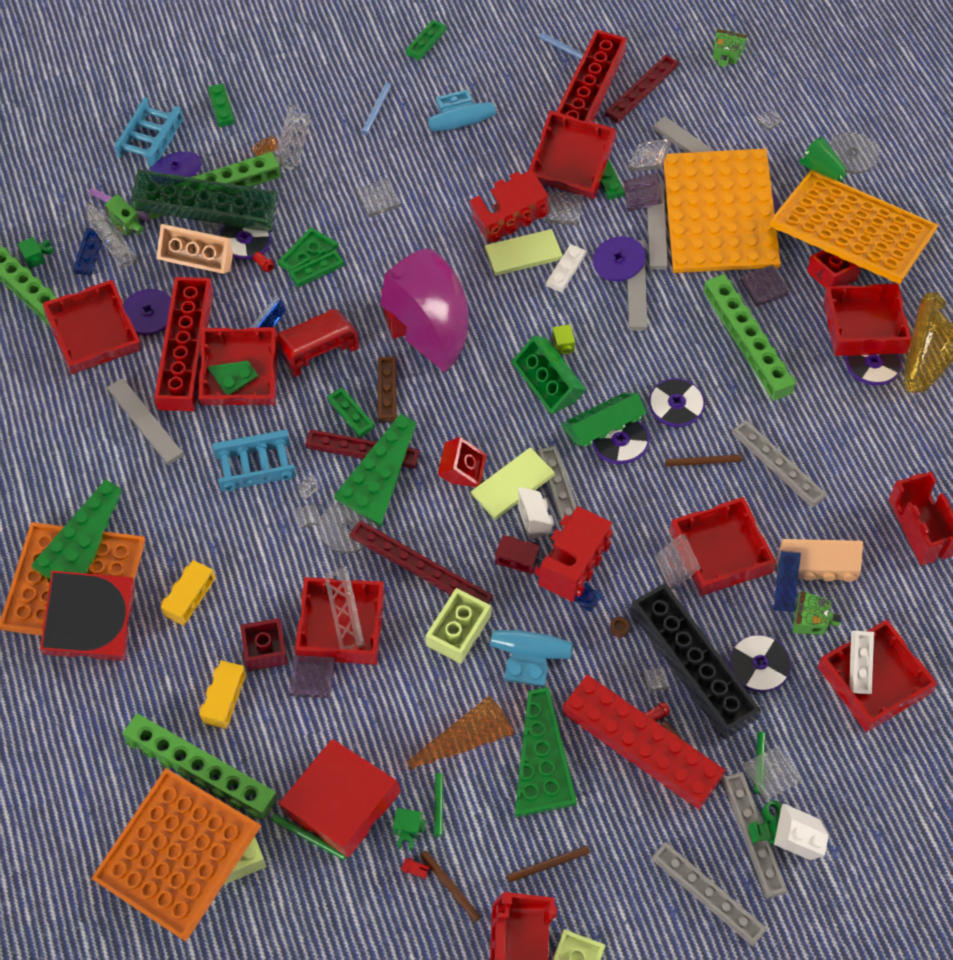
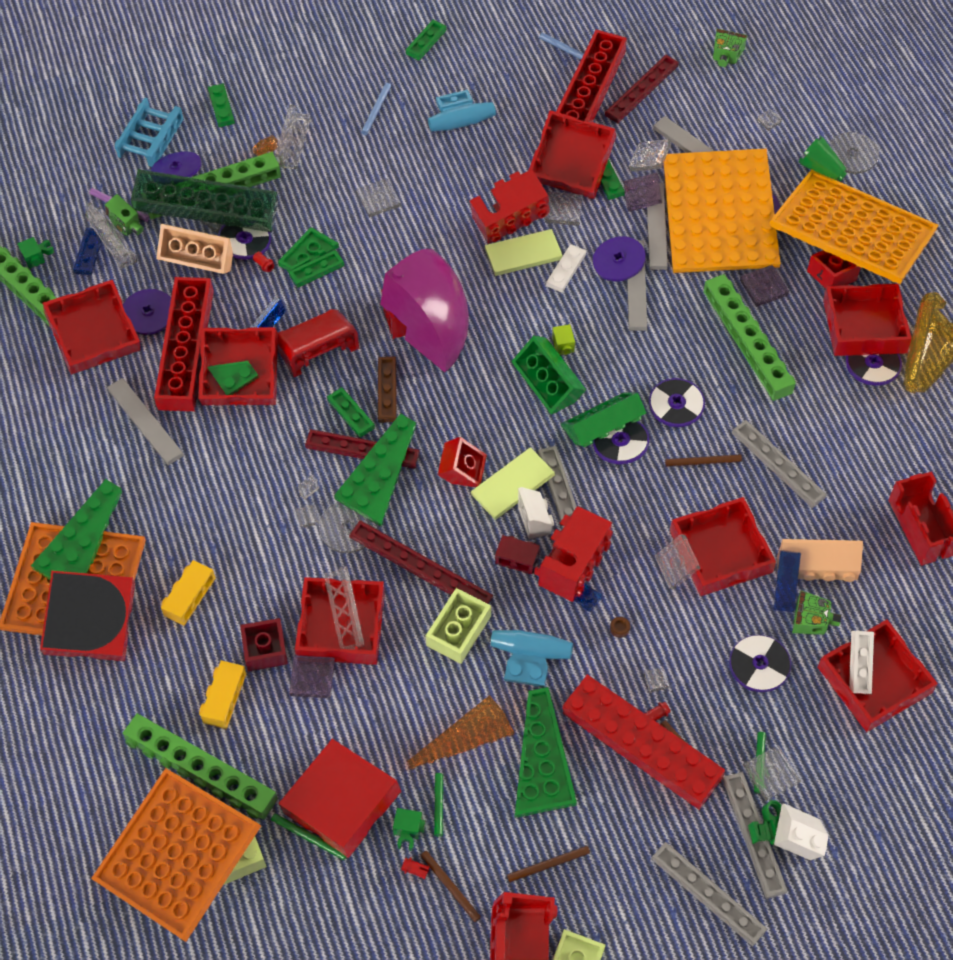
(252, 444): dark azure fence -> none
(695, 661): black brick -> none

